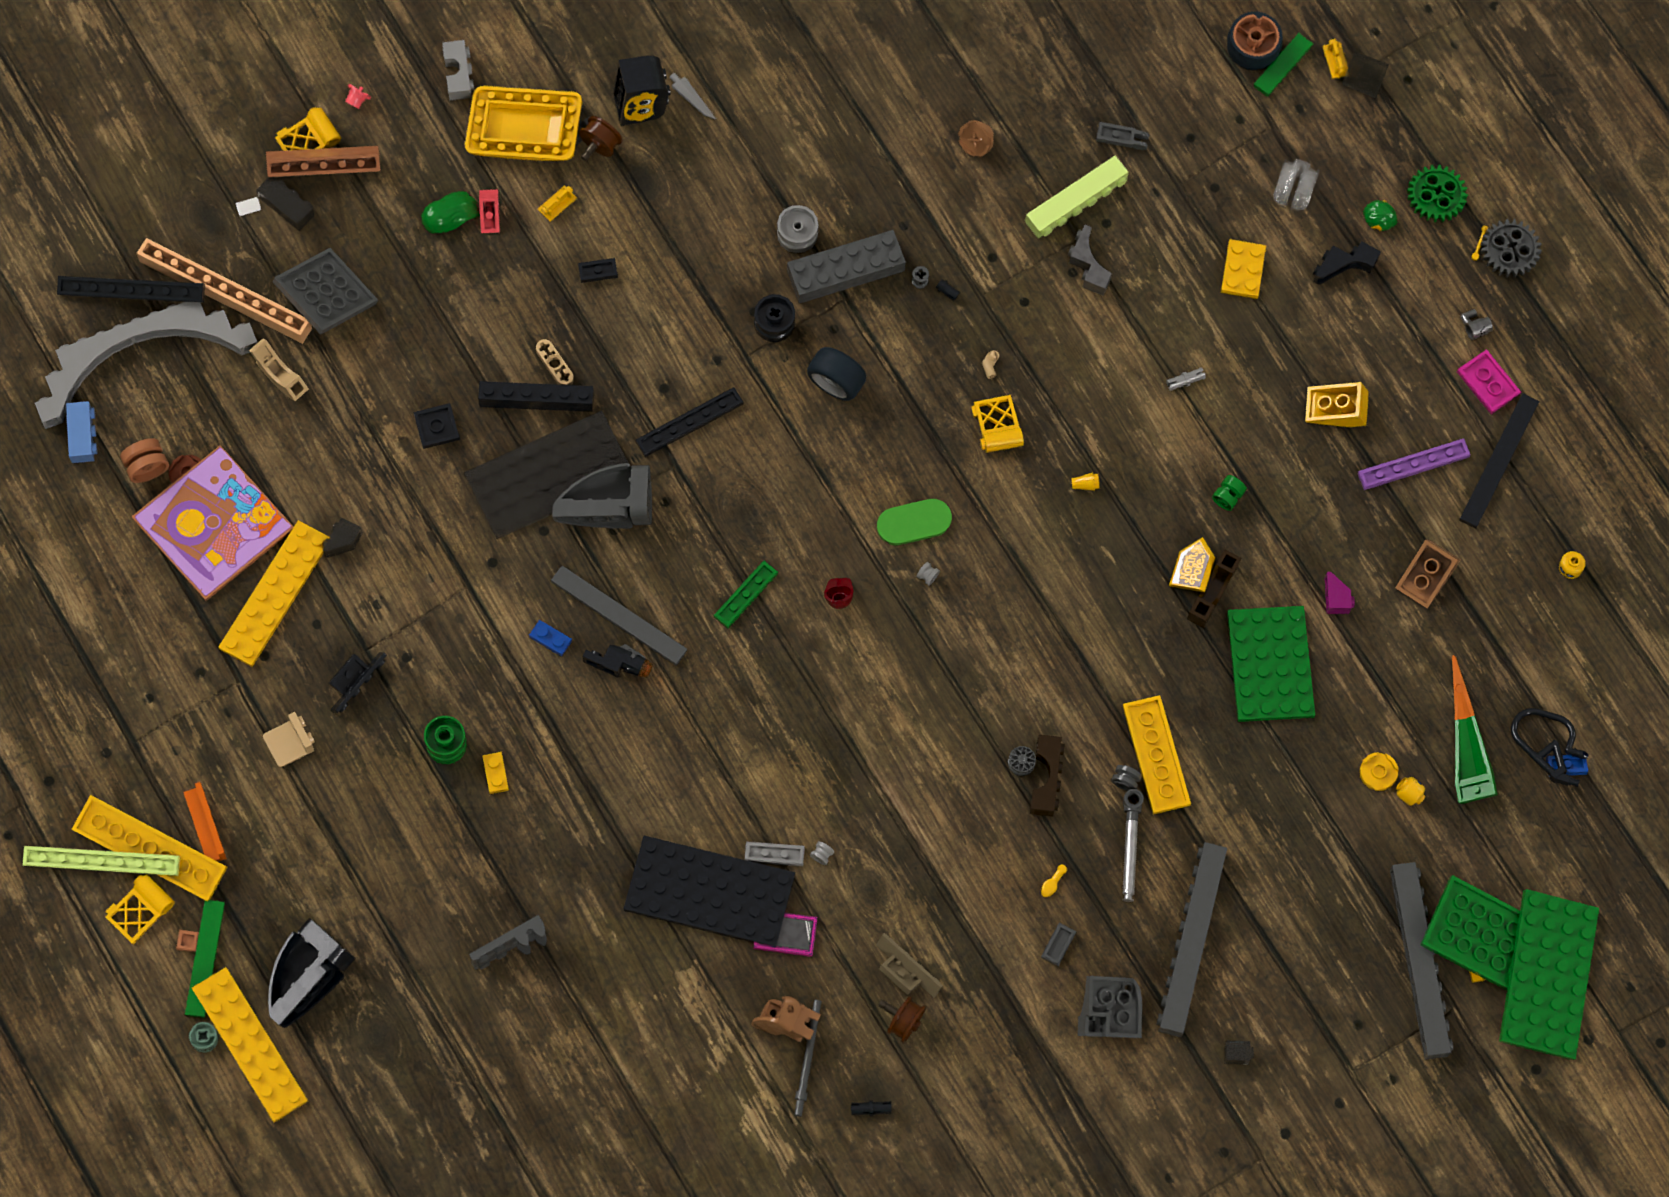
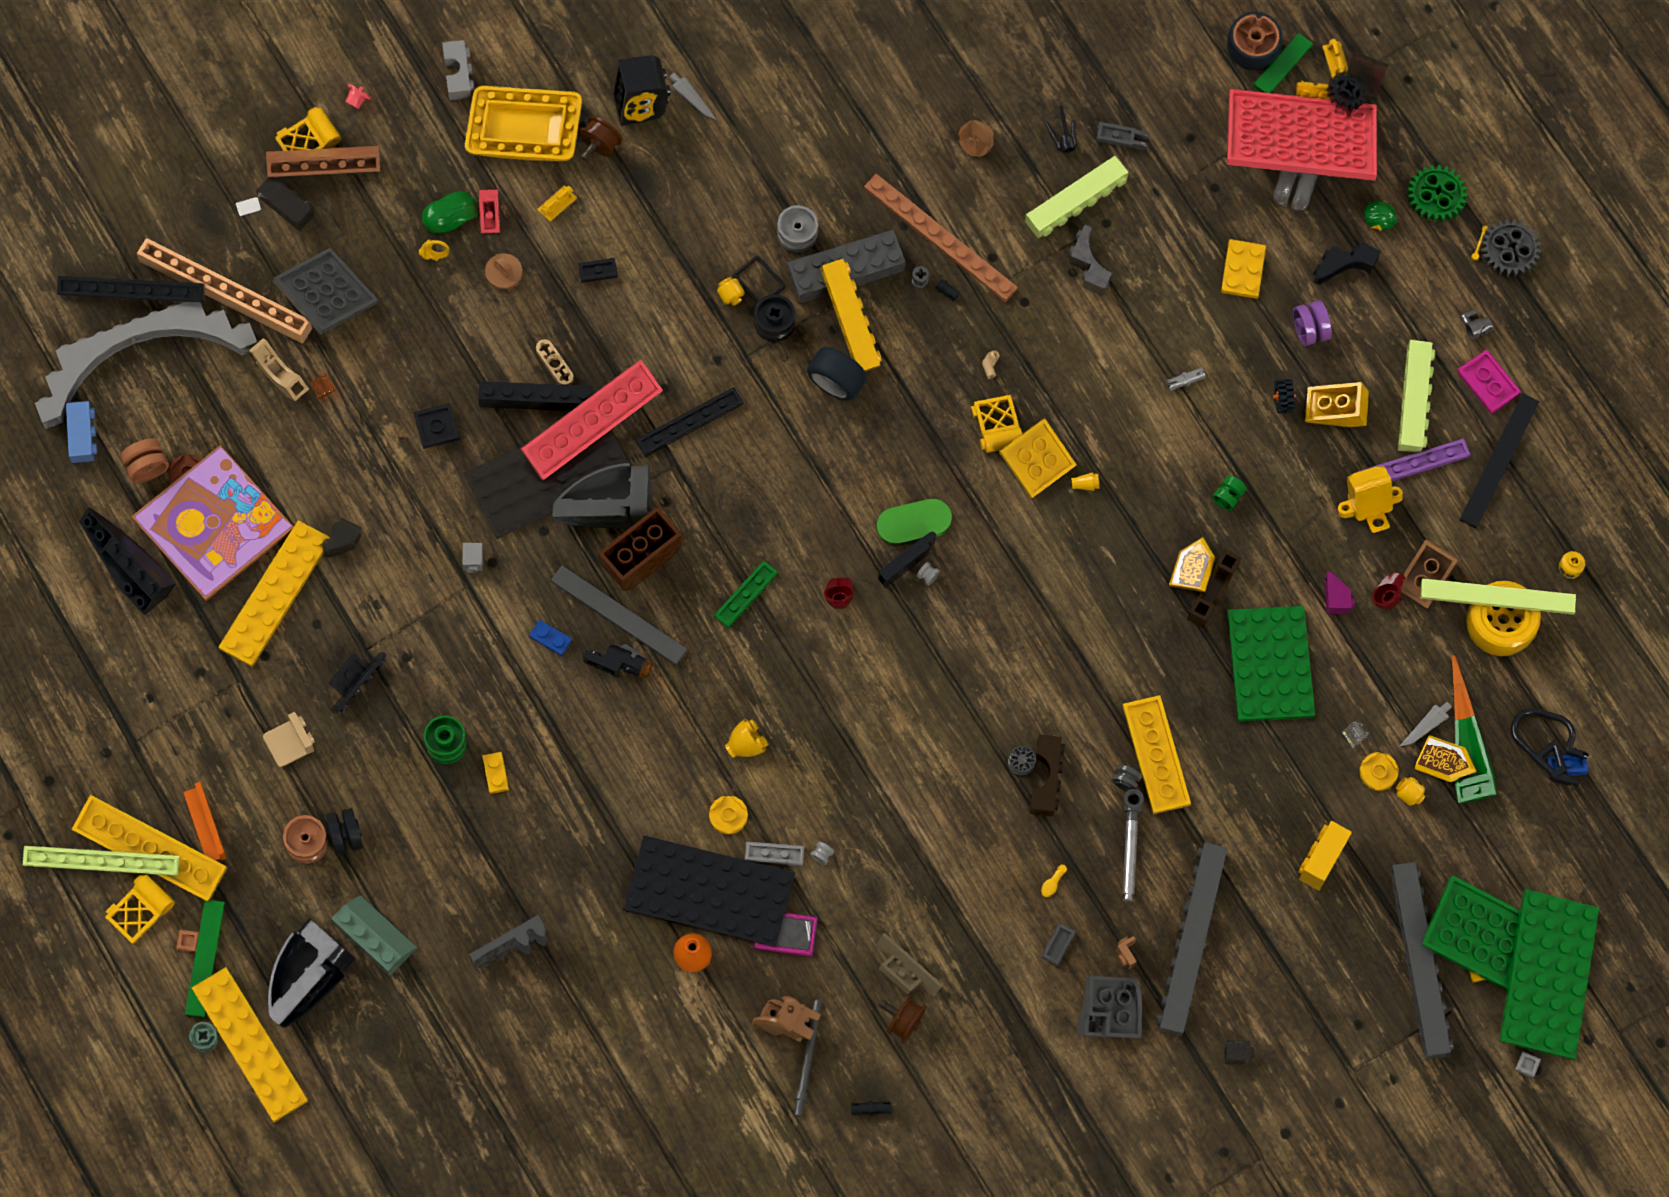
(127, 562): none -> black wedge
(311, 849): none -> nougat wheel
(322, 386): none -> clear orange tile
(344, 831): none -> black wheel
(373, 934): none -> sand green slope
(427, 253): none -> yellow piece
(472, 557): none -> light grey brick
(503, 271): none -> medium nougat tile
(591, 419): none -> coral plate
(641, 550): none -> reddish brown brick
(693, 960): none -> orange piece
(728, 815): none -> yellow tile
(730, 291): none -> yellow head
(746, 740): none -> yellow piece
(768, 269): none -> black piece
(849, 314): none -> yellow brick
(906, 560): none -> black hinge
(940, 238): none -> nougat plate
(1037, 458): none -> yellow plate
(1066, 143): none -> black plant
(1125, 956): none -> medium nougat bracket
(1284, 396): none -> black wheel
(1301, 135): none -> coral plate
(1309, 90): none -> yellow hinge
(1312, 323): none -> medium lavender wheel
(1323, 855): none -> yellow brick
(1346, 92): none -> black gear
(1355, 734): none -> clear tile
(1370, 497): none -> yellow piece
(1388, 592): none -> dark red piece
(1415, 396): none -> yellowish green brick
(1429, 722): none -> light grey bar
(1444, 760): none -> tile
(1493, 635): none -> yellow wheel
(1498, 596): none -> yellowish green tile
(1527, 1065): none -> light grey tile

